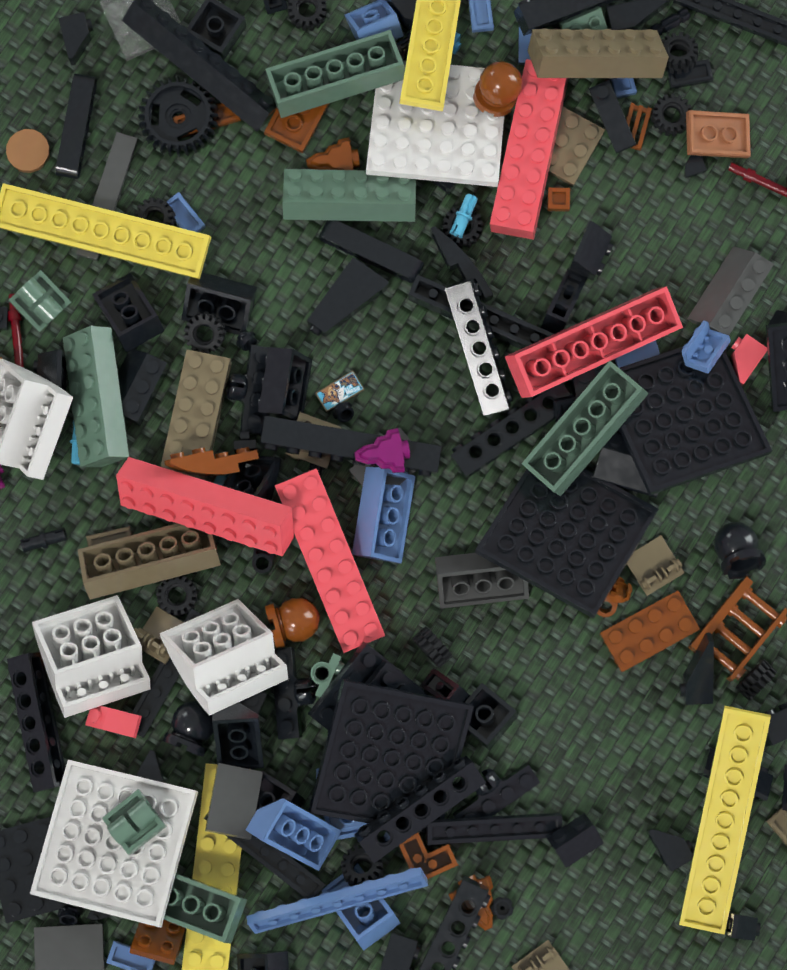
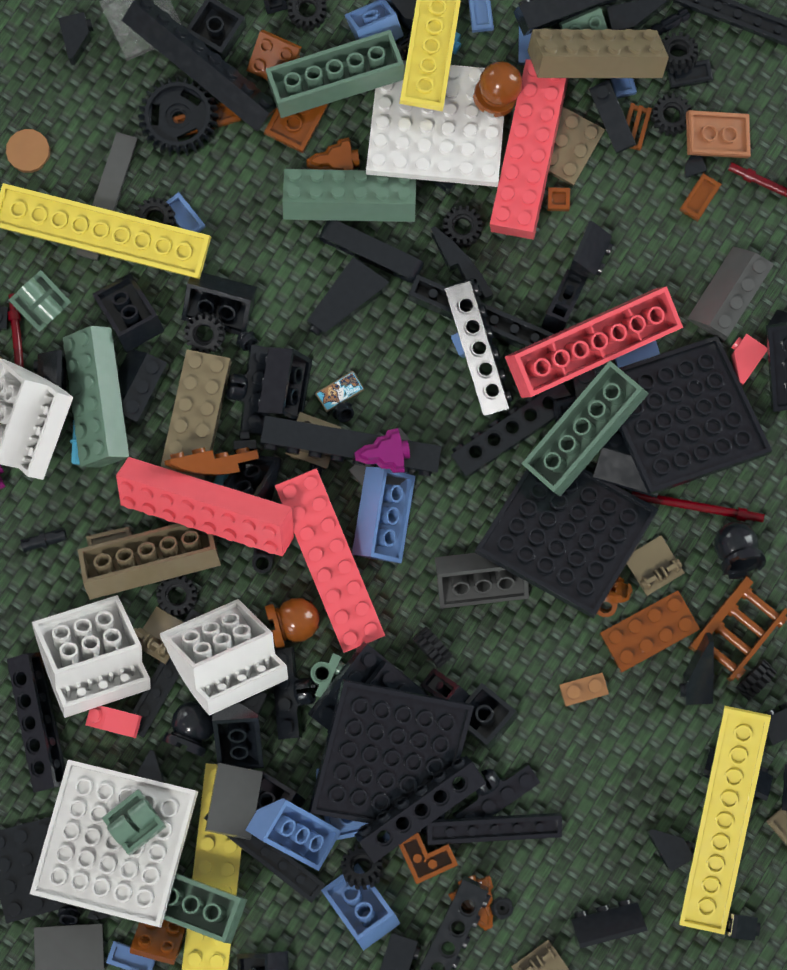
(76, 126): black beam -> none
(271, 51): none -> dark orange plate
(338, 900): medium blue plate -> none
(457, 343): none -> medium blue tile
(463, 215): medium azure axle -> none
(575, 840): black brick -> none
(583, 689): none -> medium nougat plate
(607, 923): none -> black slope
(700, 197): none -> dark orange tile
(704, 348): medium blue bracket -> none
(740, 514): none -> dark red bar

